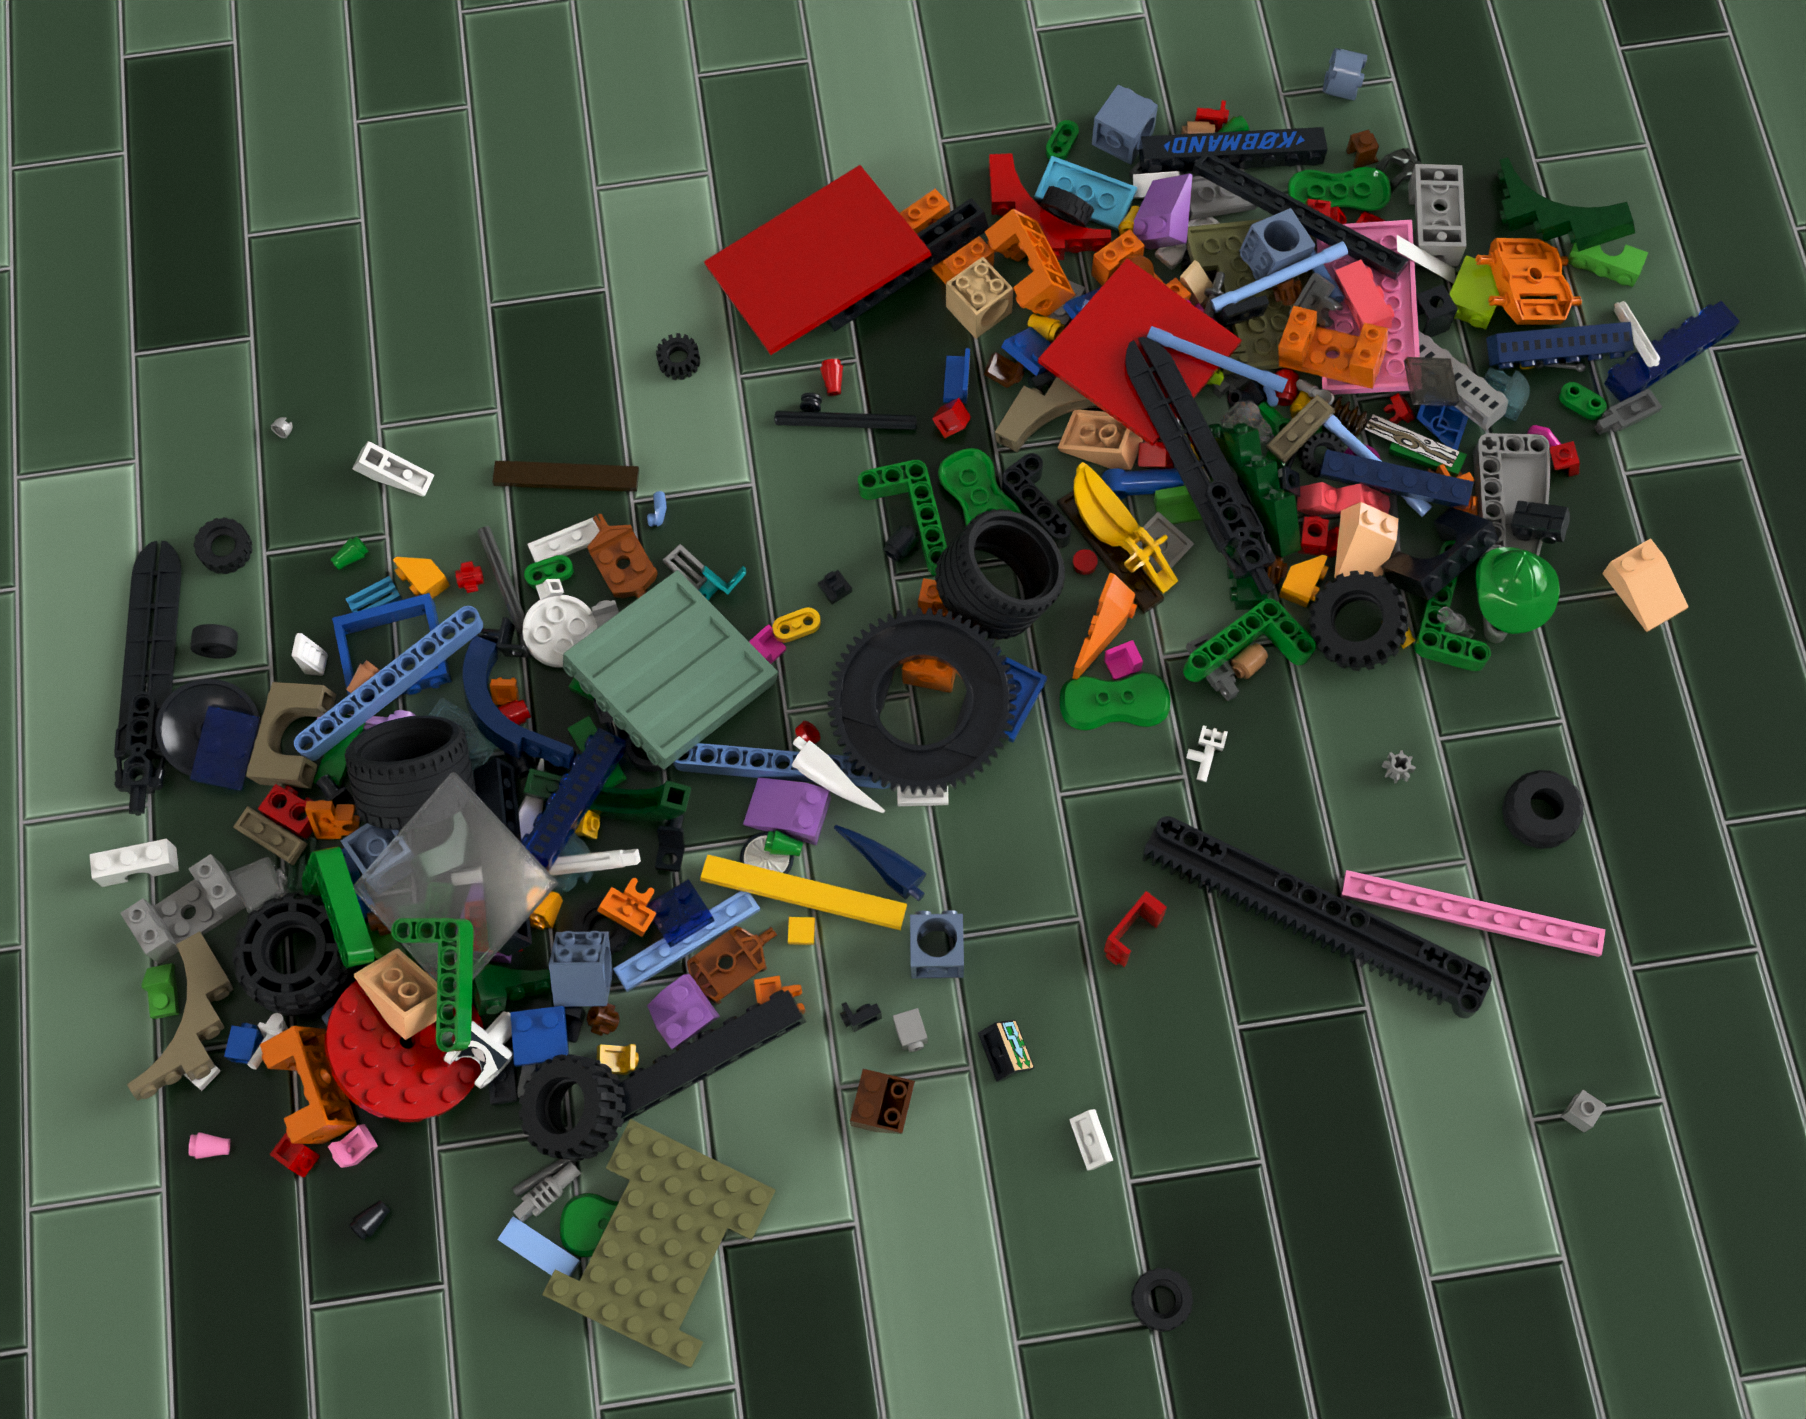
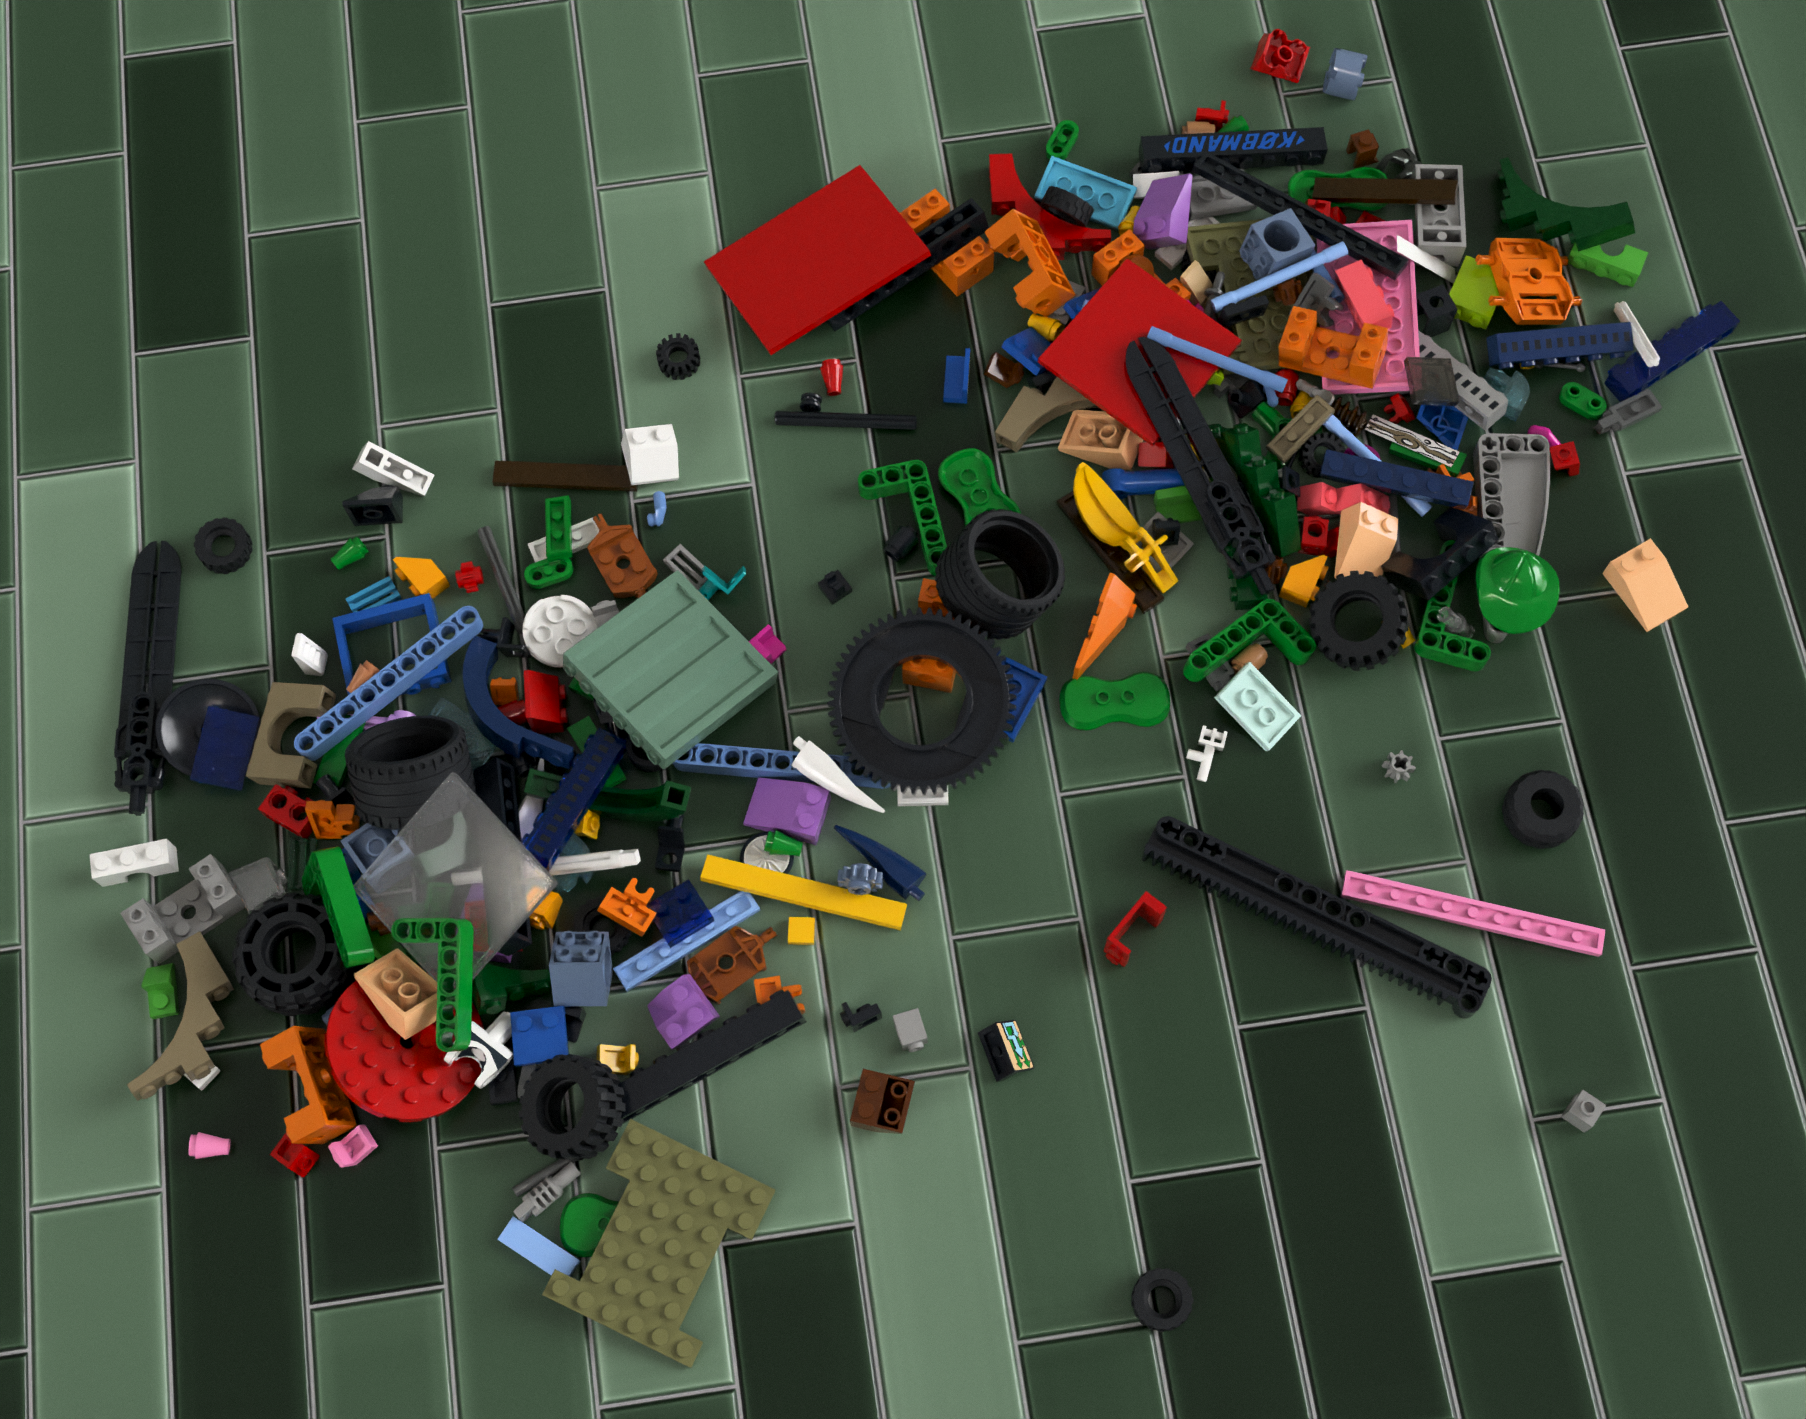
(214, 641): black tyre -> none
(243, 1043): blue brick -> none
(270, 835): dark tan tile -> none
(272, 1028): white arm -> none
(281, 427): light grey hinge -> none
(369, 1220): black cone -> none
(376, 506): none -> black slope
(544, 702): none -> red slope
(549, 588): white piece -> none
(558, 528): none -> green tile
(603, 1019): reddish brown gear -> none
(651, 454): none -> white slope
(795, 623): yellow plate -> none
(807, 732): red tile -> none
(860, 879): none -> sand blue gear
(937, 967): sand blue brick -> none
(951, 418): red panel -> none
(979, 297): tan brick -> none
(1040, 504): black beam -> none
(1085, 562): red tile -> none
(1091, 1139): white plate -> none
(1123, 122): sand blue brick -> none
(1123, 660): dark pink panel -> none
(1170, 528): none -> black tile
(1248, 413): clear slope -> none
(1257, 706): none -> light aqua tile
(1280, 56): none -> red slope
(1386, 190): none -> dark brown tile
(1540, 522): black brick -> none

